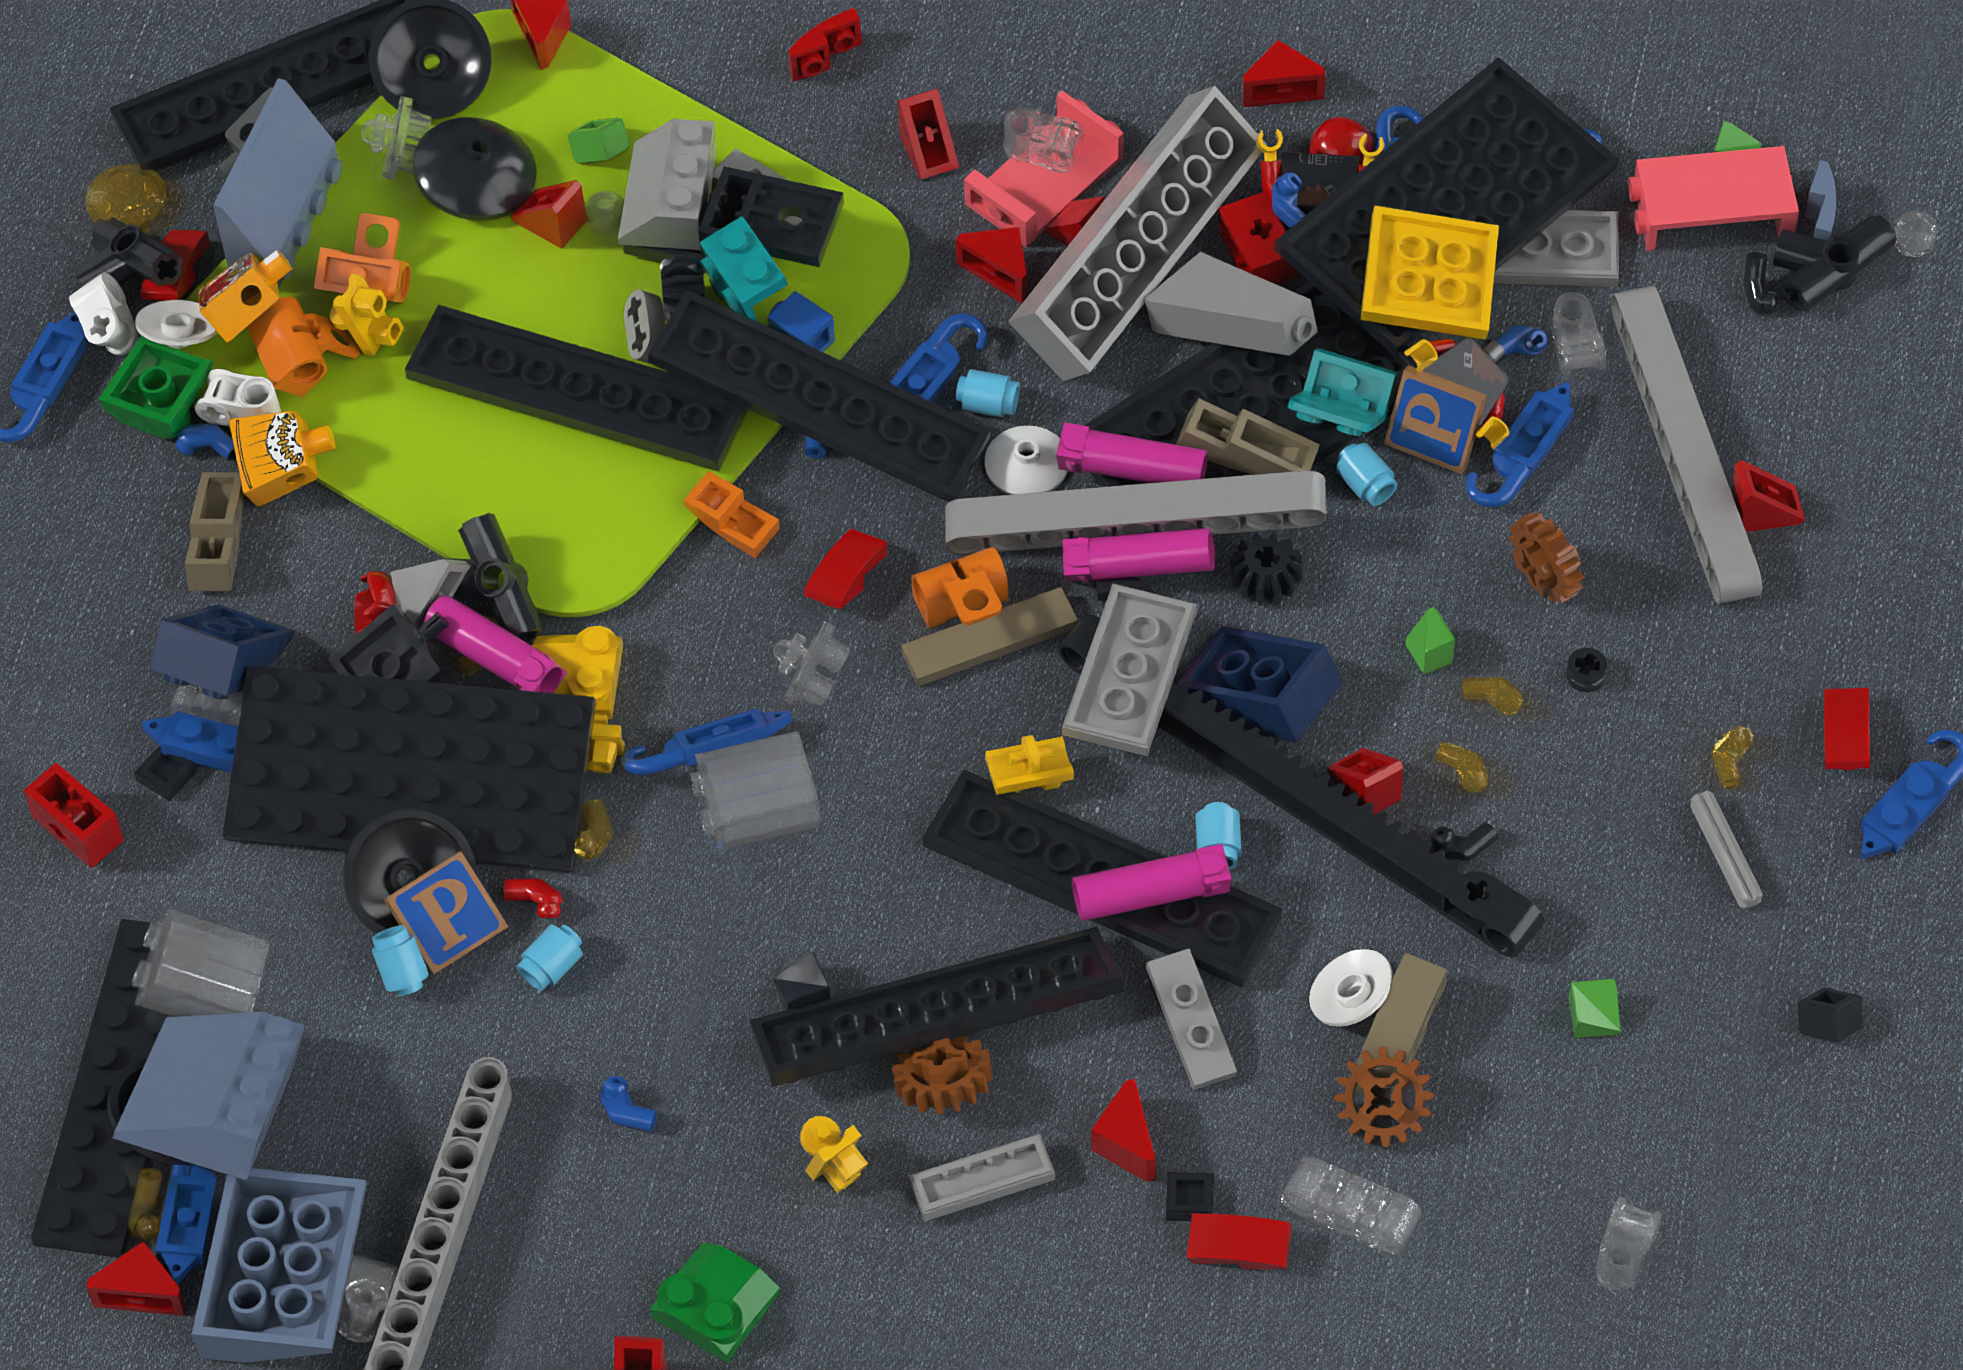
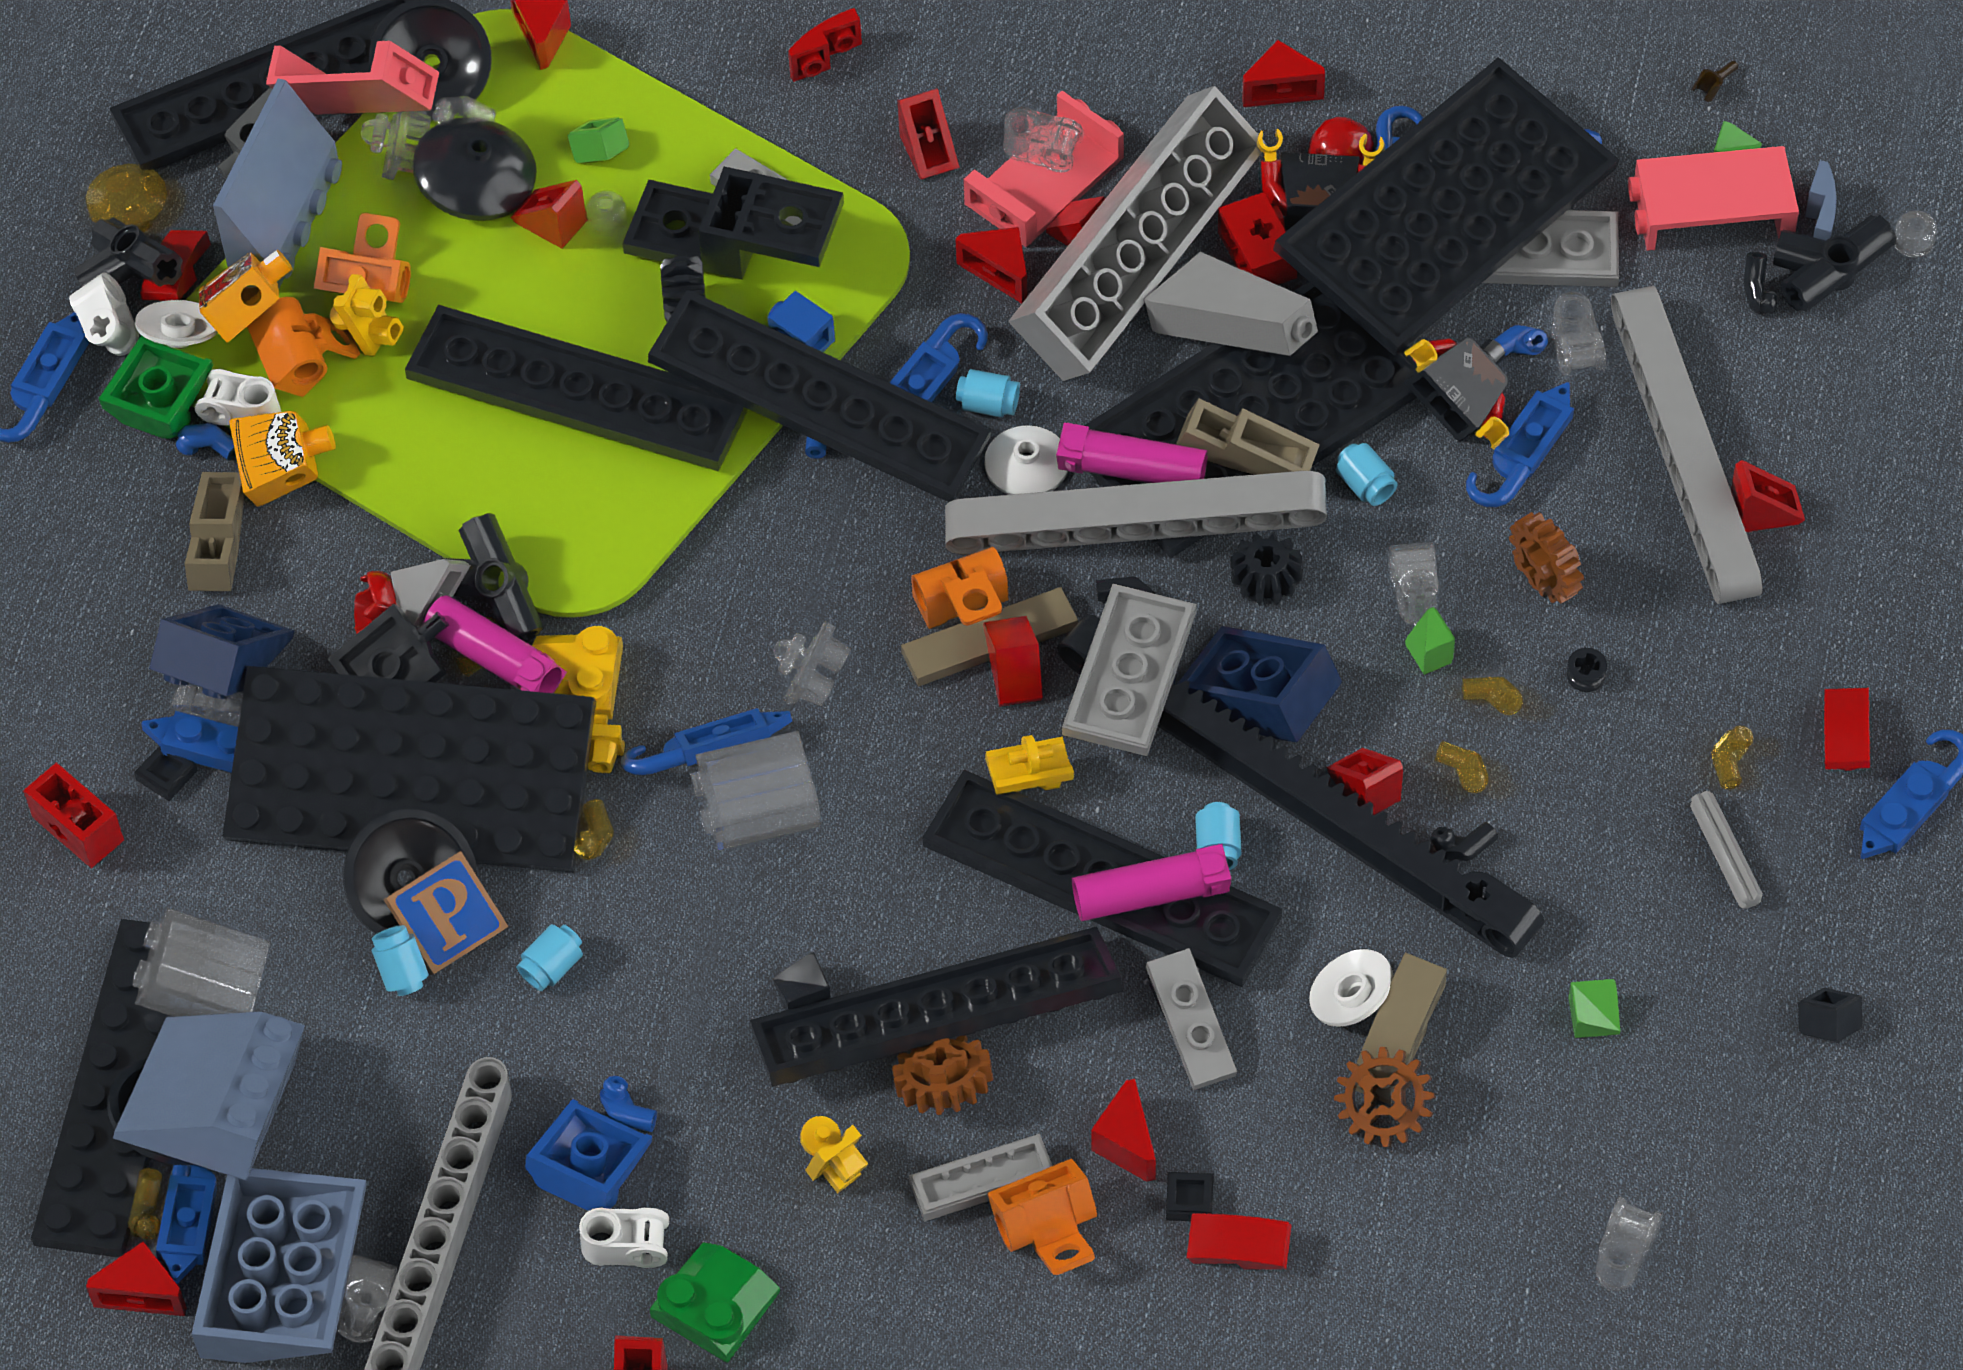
(394, 85): none -> coral panel
(461, 106): none -> clear arm
(537, 891): red arm -> none
(585, 1157): none -> blue slope
(627, 1238): none -> white piece
(643, 323): light grey beam -> none
(669, 185): light grey slope -> none
(730, 516): orange slope -> none
(740, 267): teal bracket -> none
(843, 569): red slope -> none
(1014, 660): none -> red slope
(1046, 1214): none -> orange piece
(1138, 555): dark pink piece -> none
(1285, 199): blue arm -> none
(1344, 393): teal bracket -> none
(1351, 1205): clear beam -> none
(1414, 578): none -> clear piece
(1430, 272): yellow plate -> none
(1435, 419): tile -> none
(1712, 81): none -> dark brown hand

